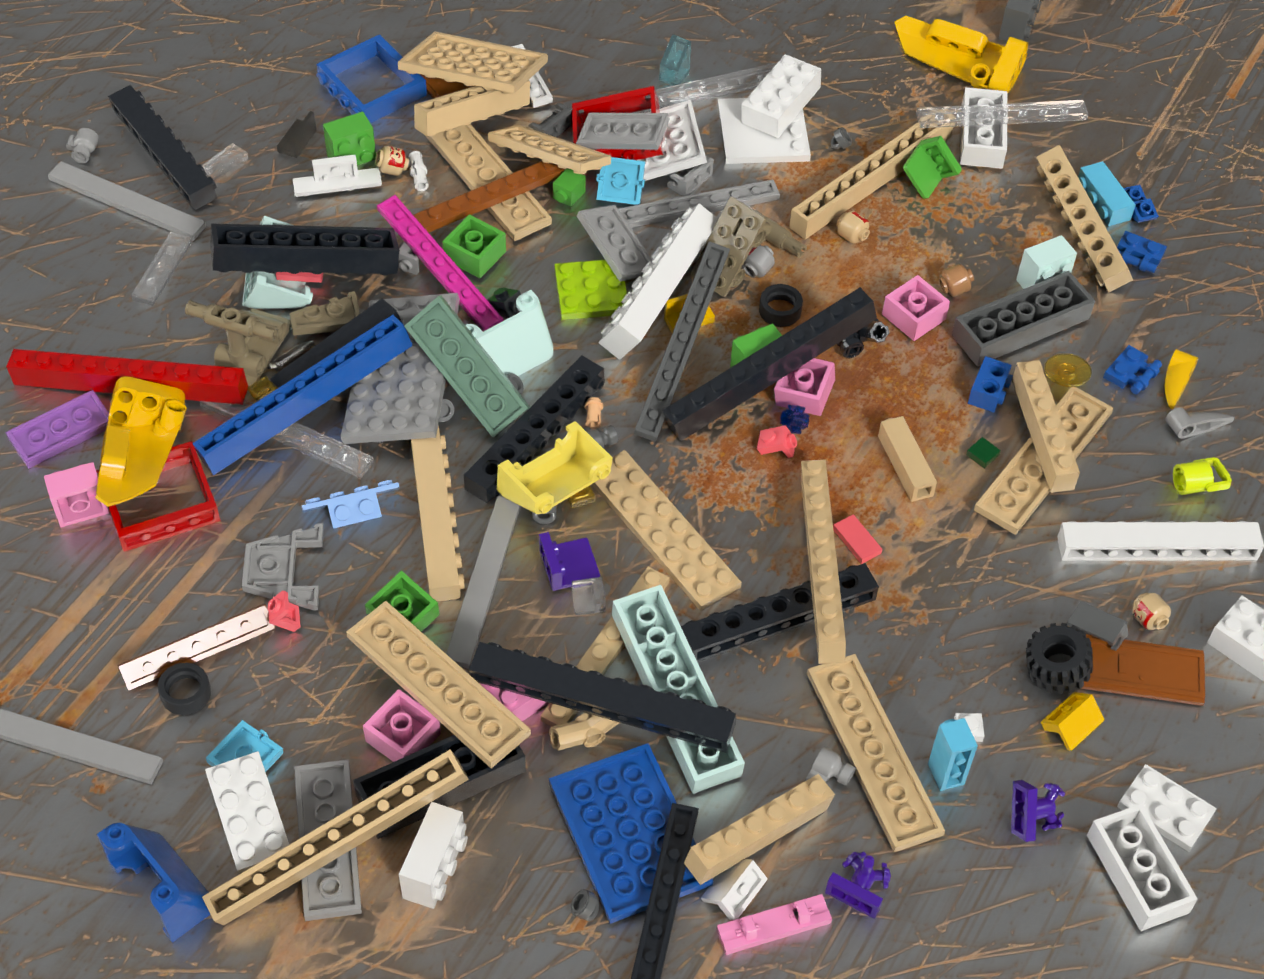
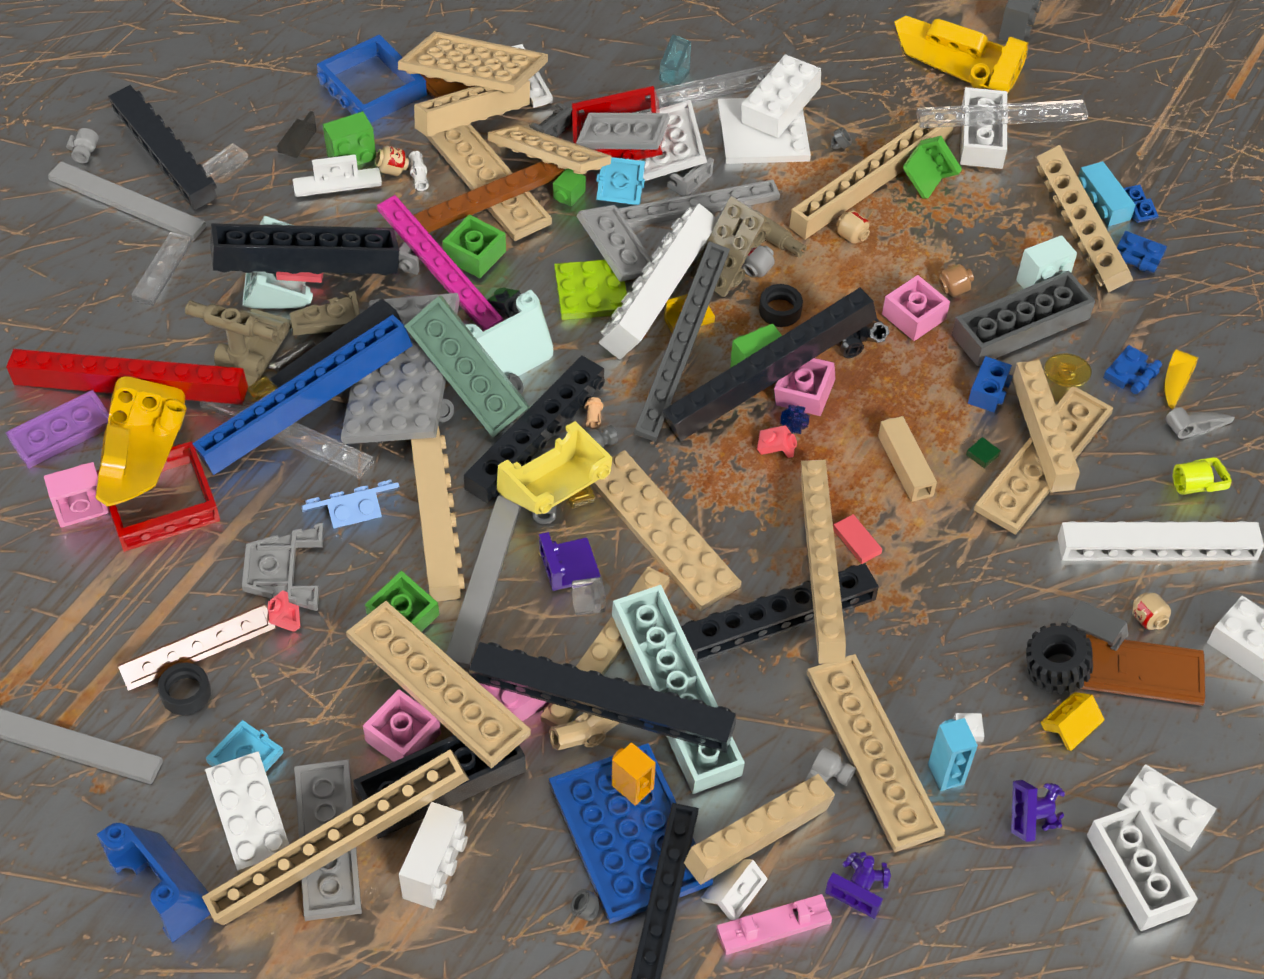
(633, 773): none -> light orange brick

